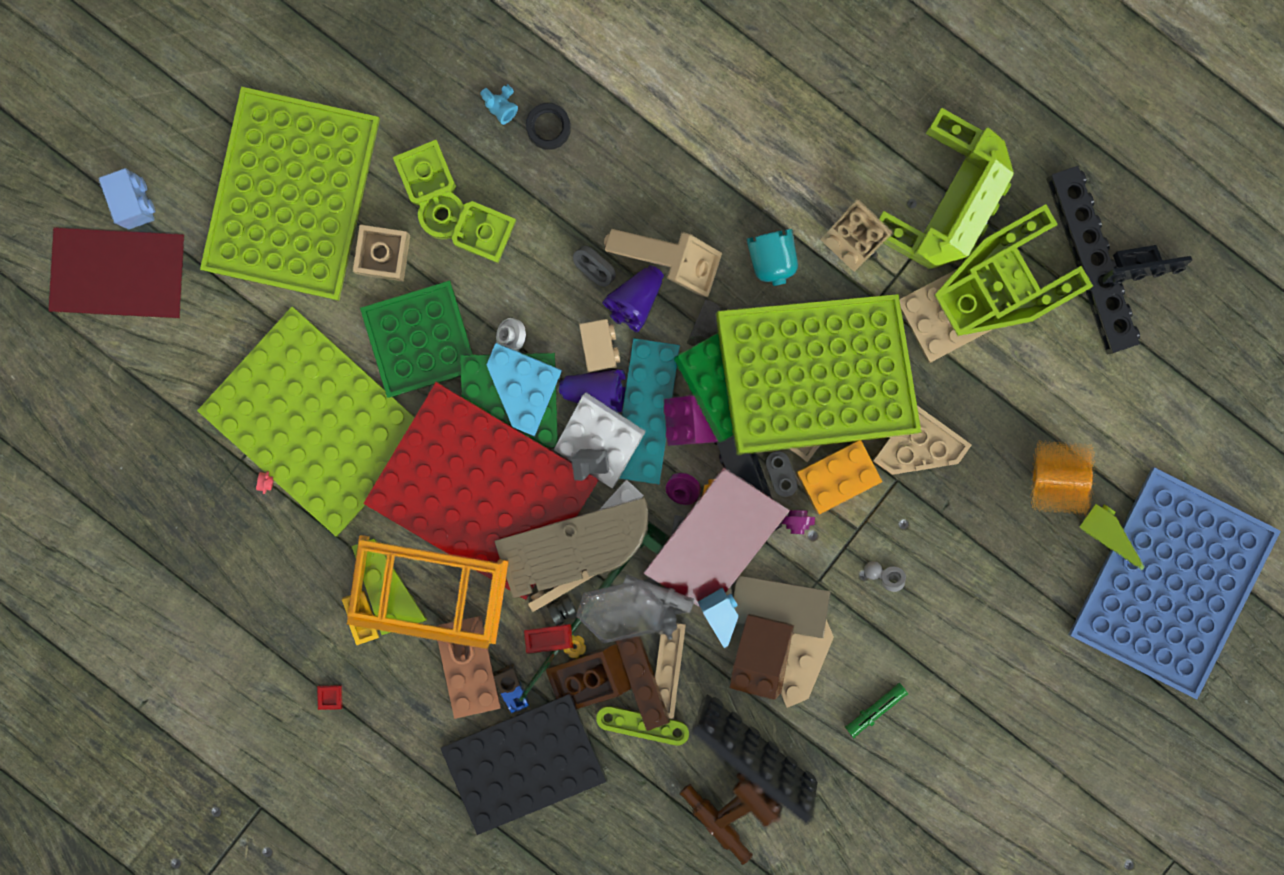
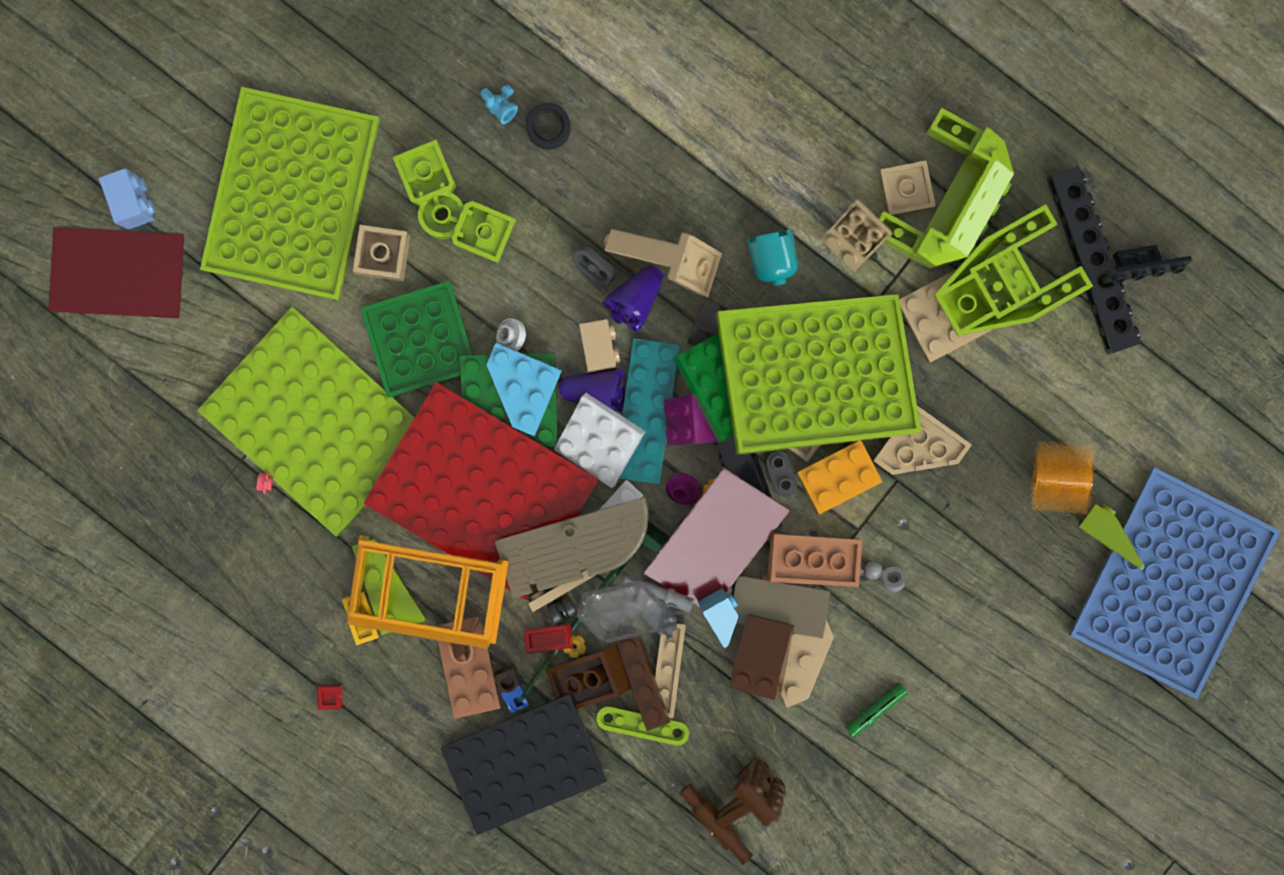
(589, 461): dark grey panel -> none
(756, 758): black plate -> none
(798, 521): magenta plate -> none
(814, 560): none -> nougat plate
(907, 188): none -> tan plate

